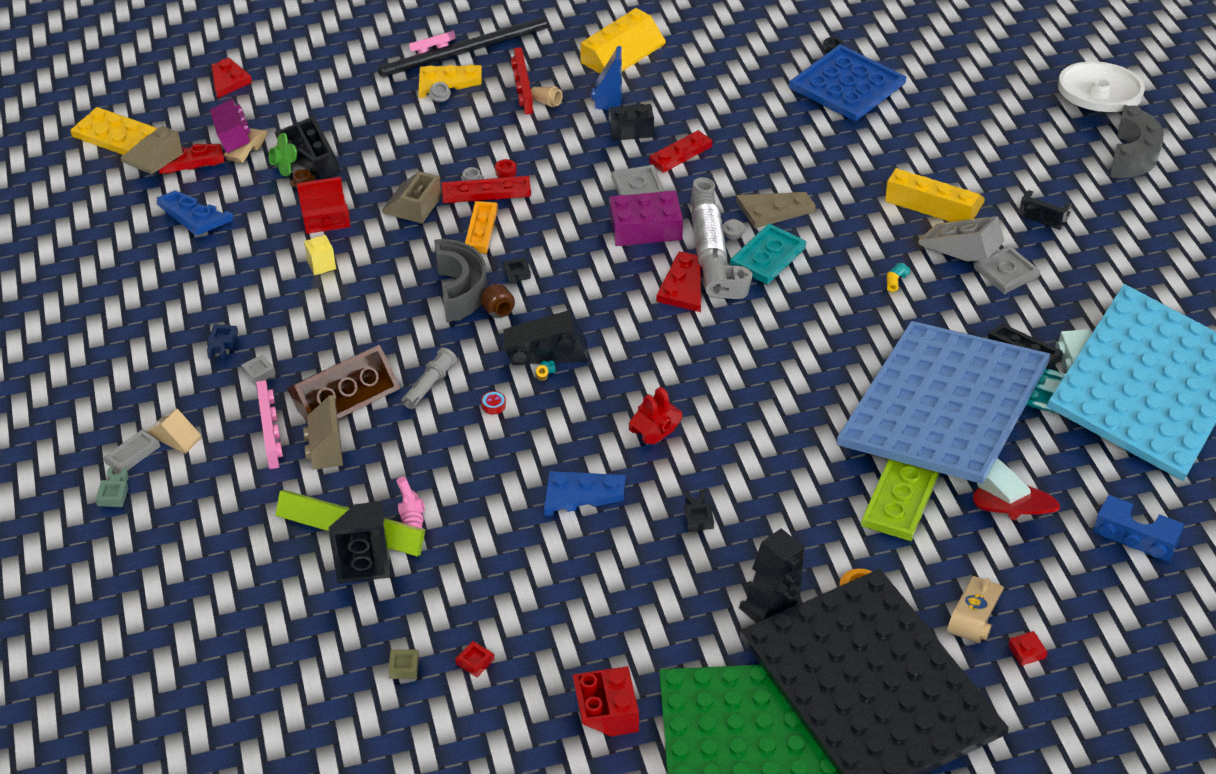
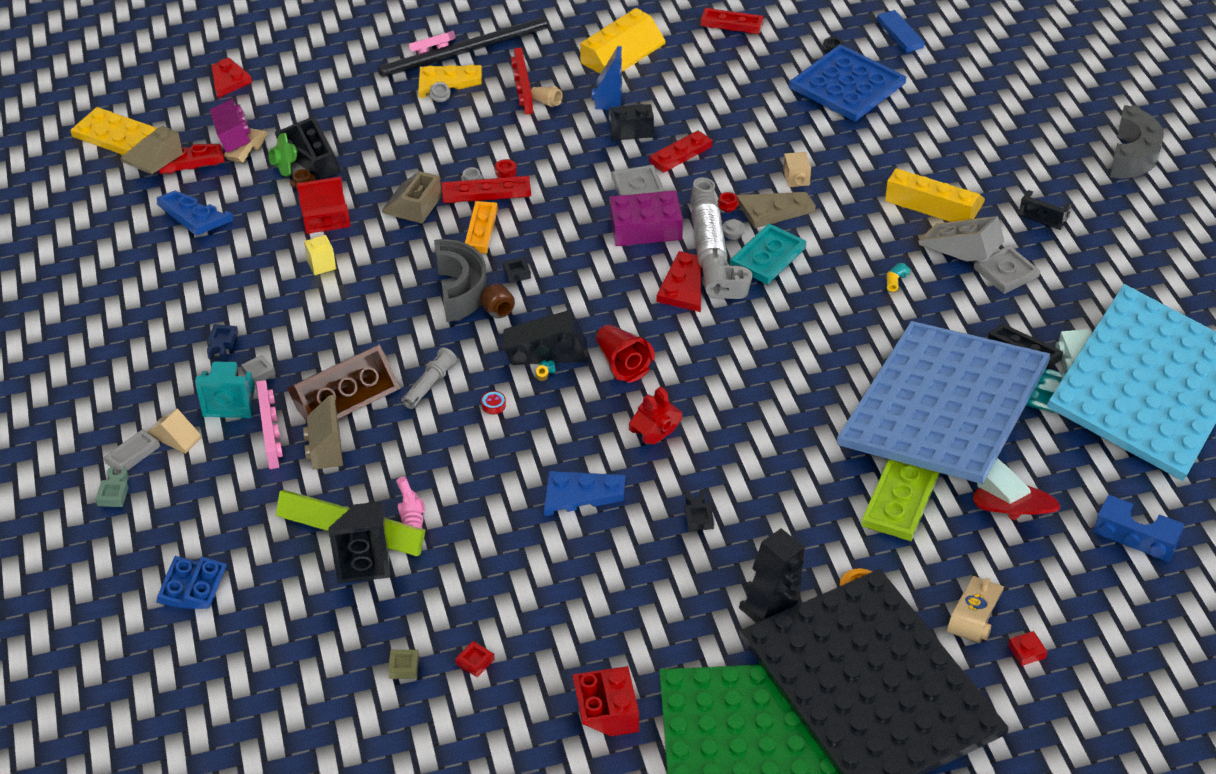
(191, 583): none -> blue slope
(224, 392): none -> teal panel
(625, 353): none -> red cone
(728, 202): none -> red plate
(732, 21): none -> red plate
(797, 169): none -> tan brick
(900, 31): none -> blue tile
(1101, 86): white dish -> none

